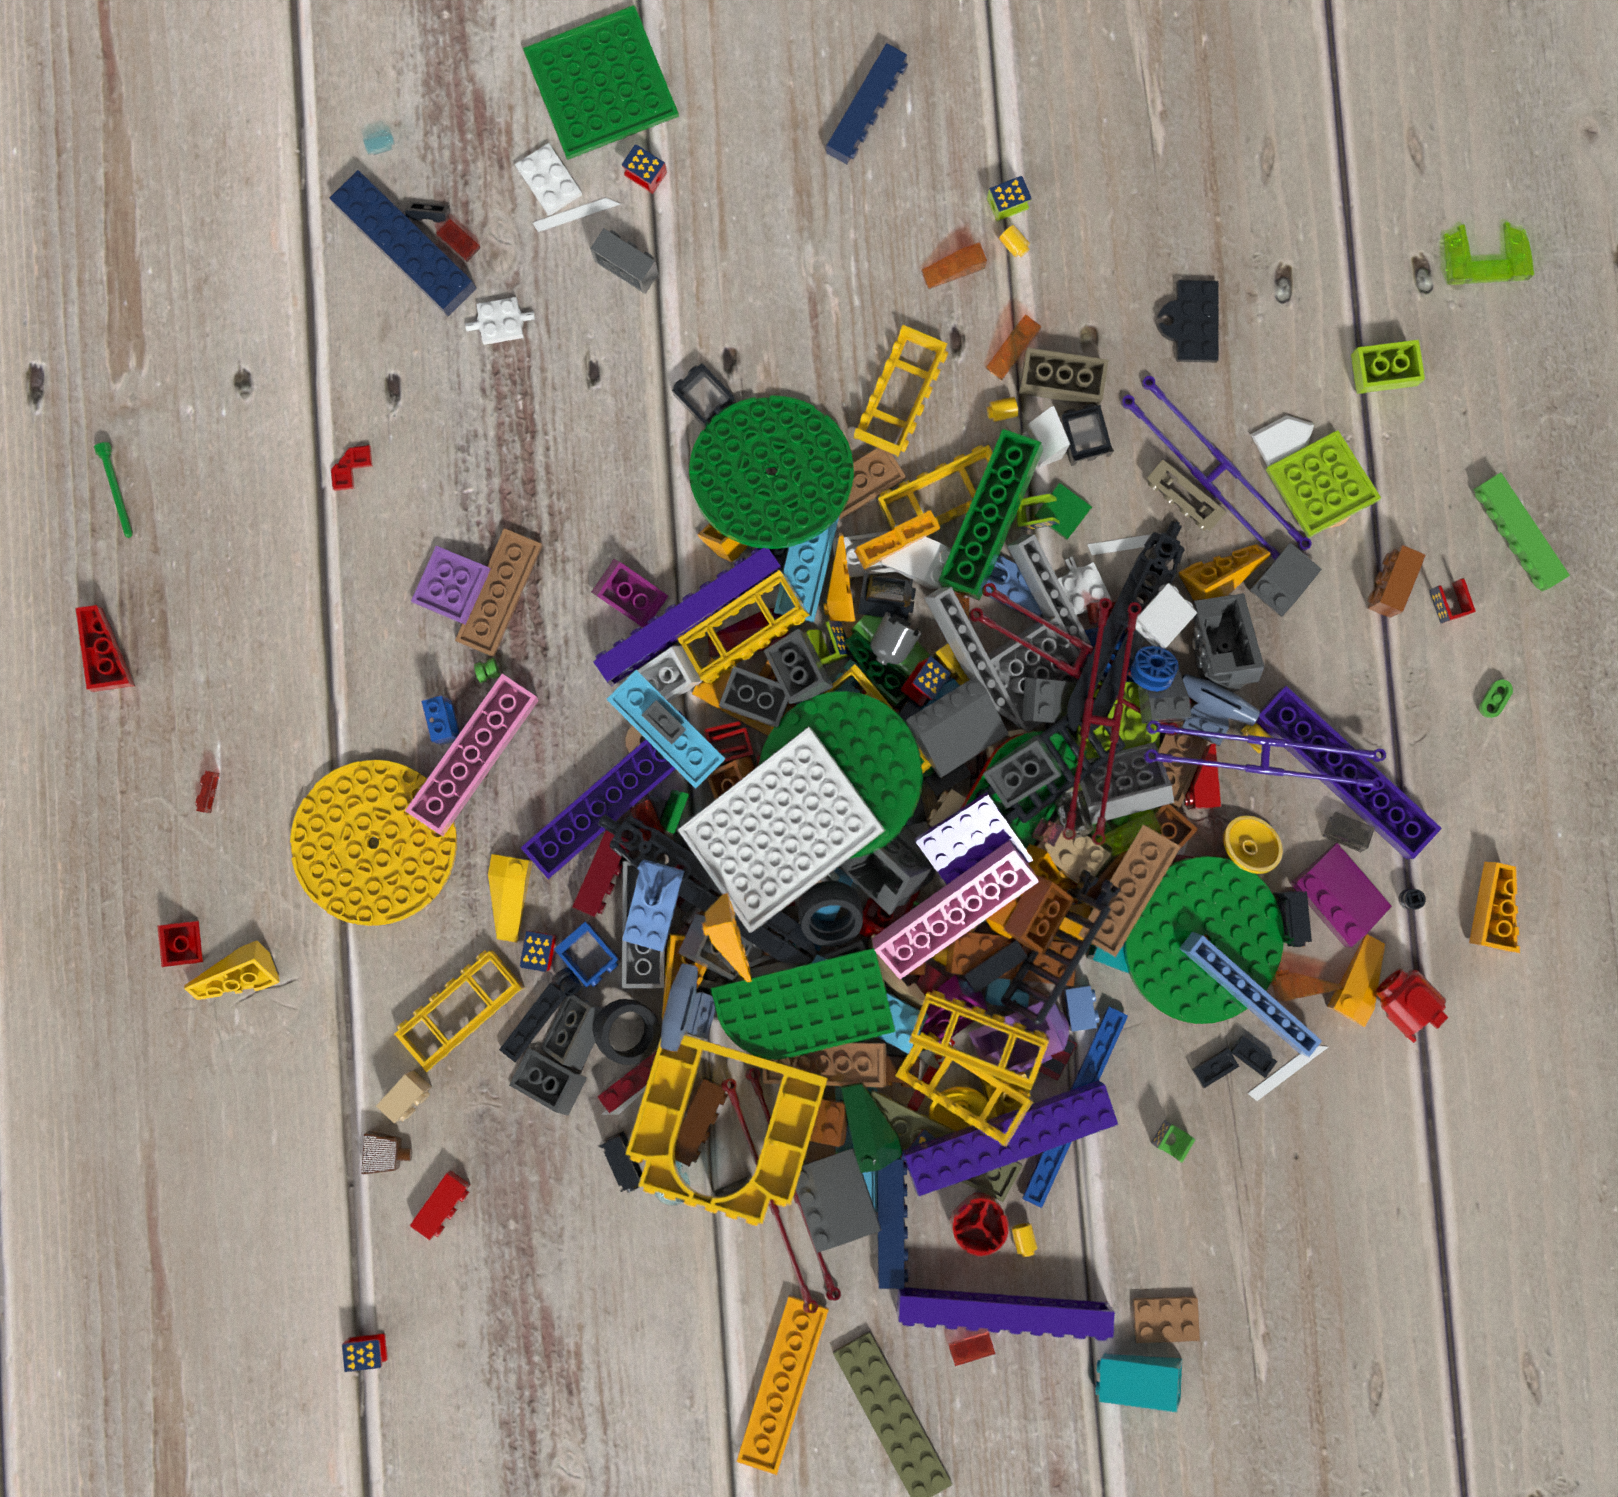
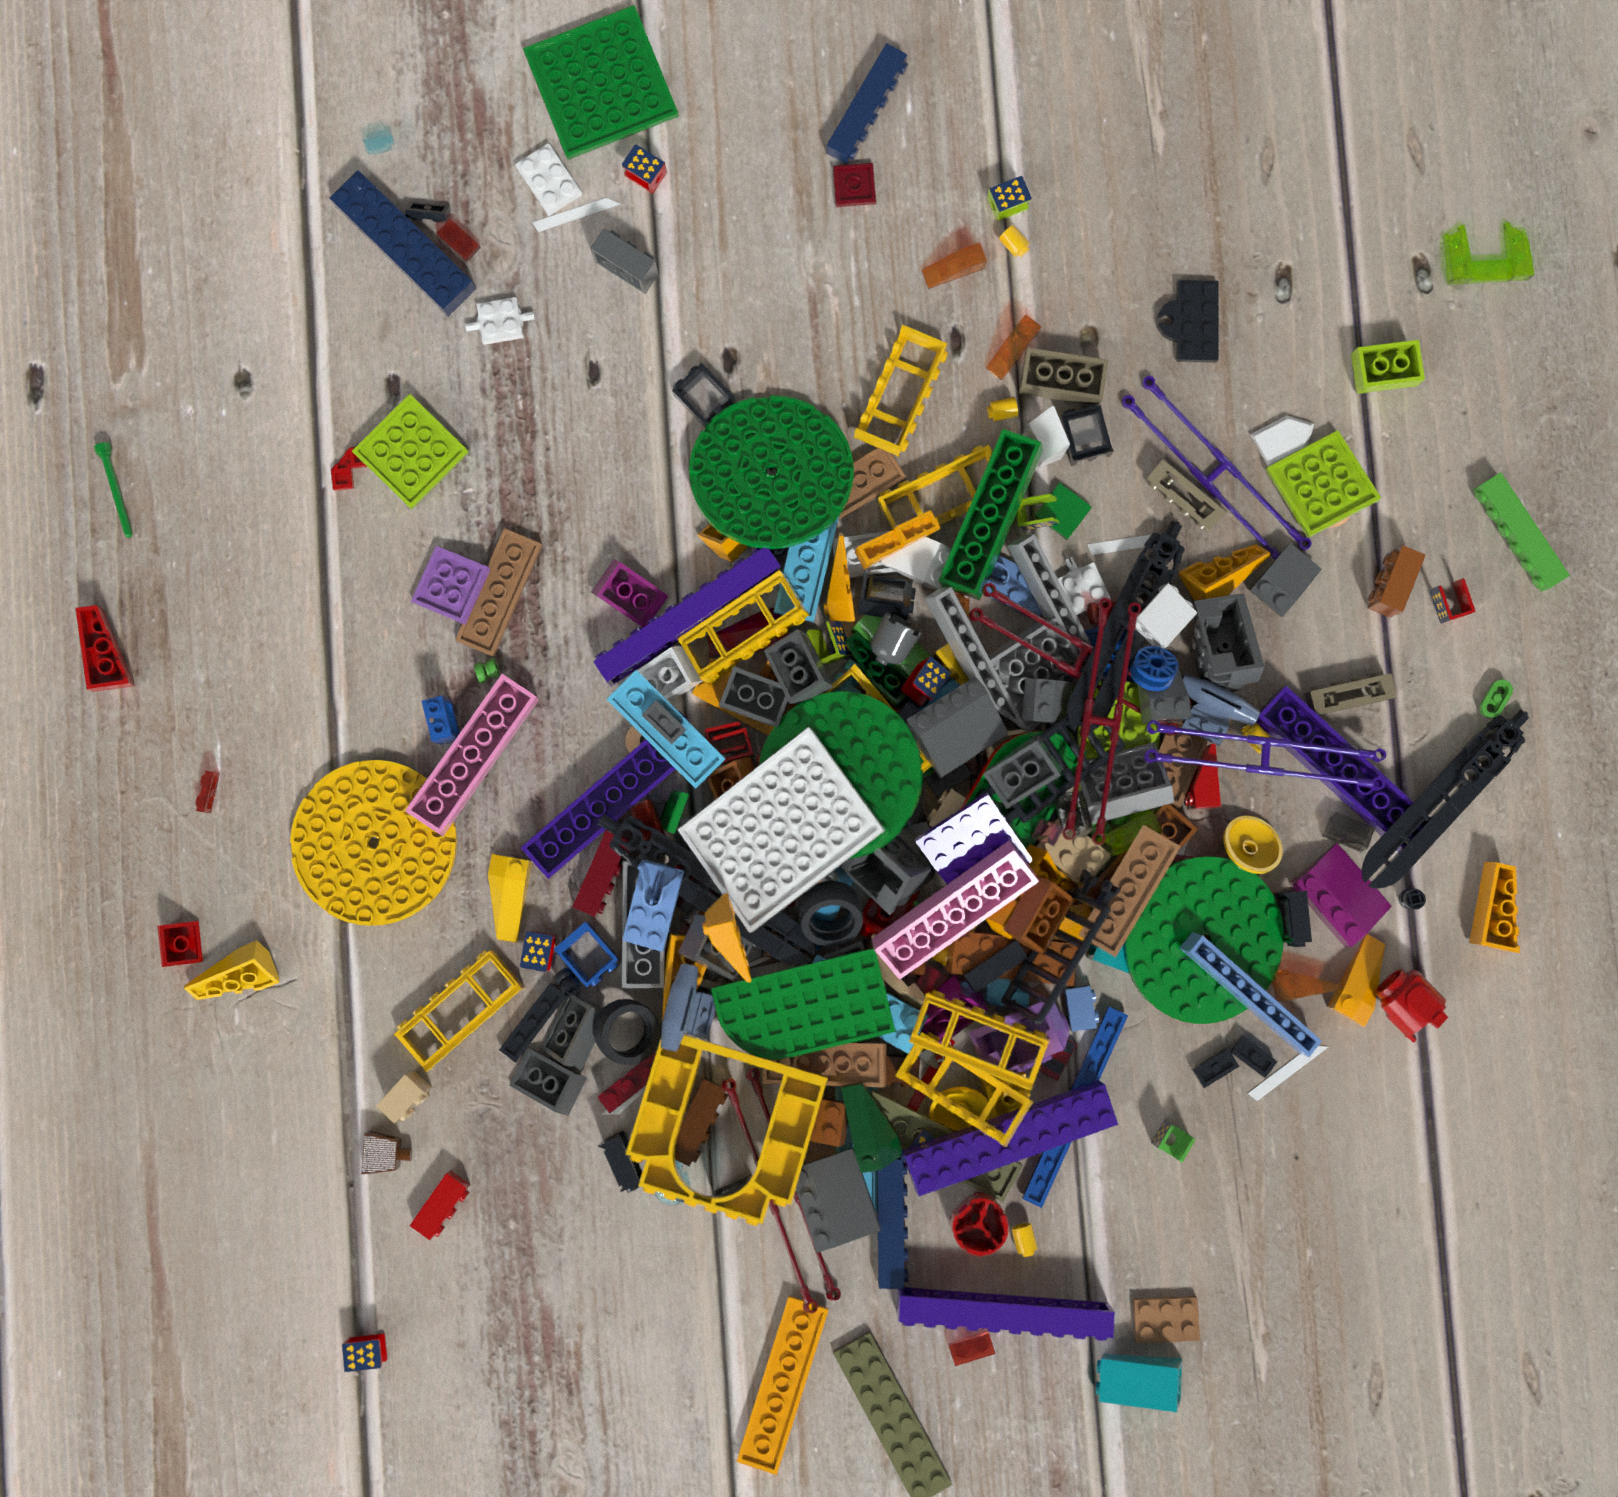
(410, 451): none -> lime plate
(854, 185): none -> dark red tile
(1383, 686): none -> dark tan brick
(1489, 752): none -> black piece

